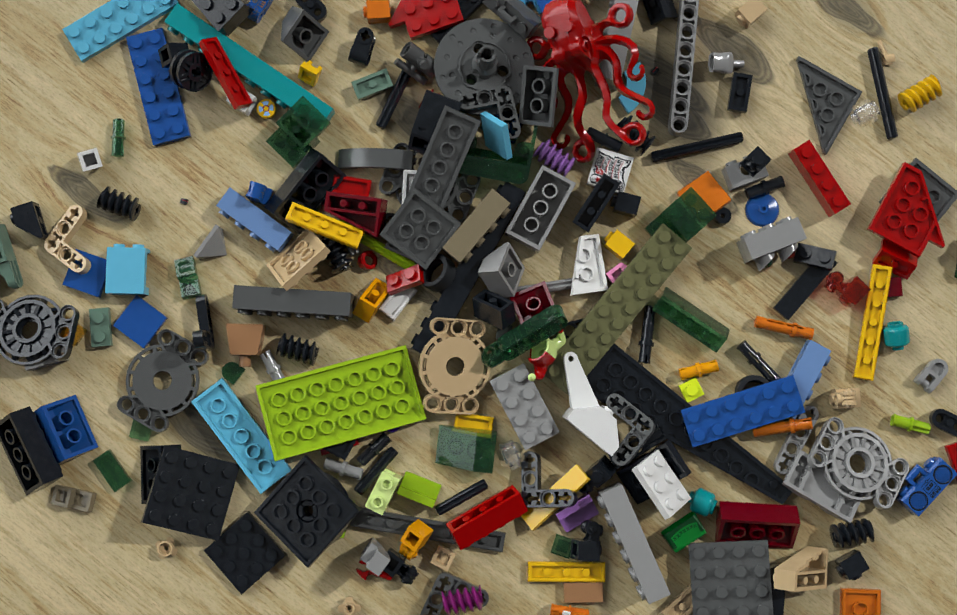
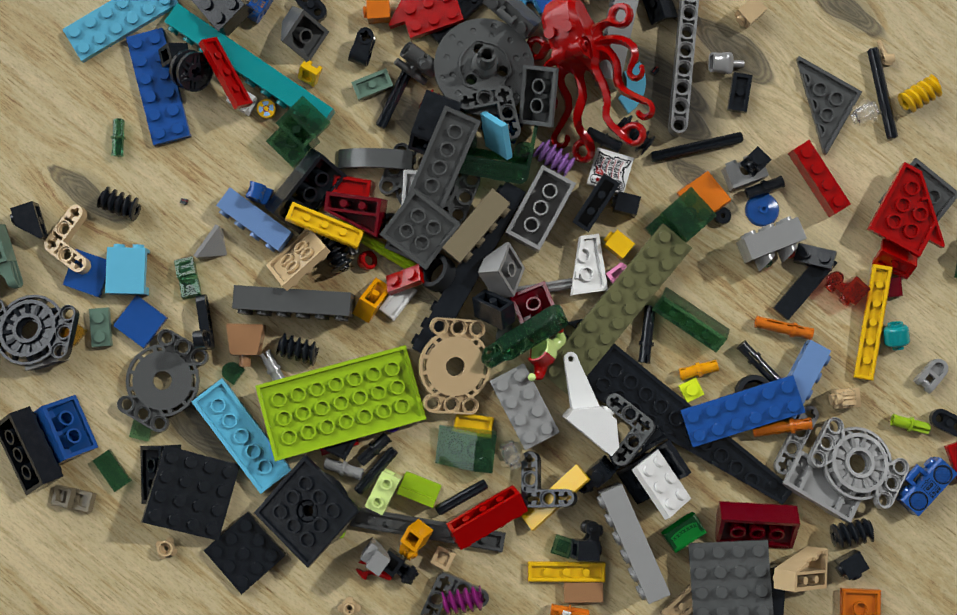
(89, 159): white brick -> none
(573, 516): medium lavender panel -> none
(702, 502): teal head -> none

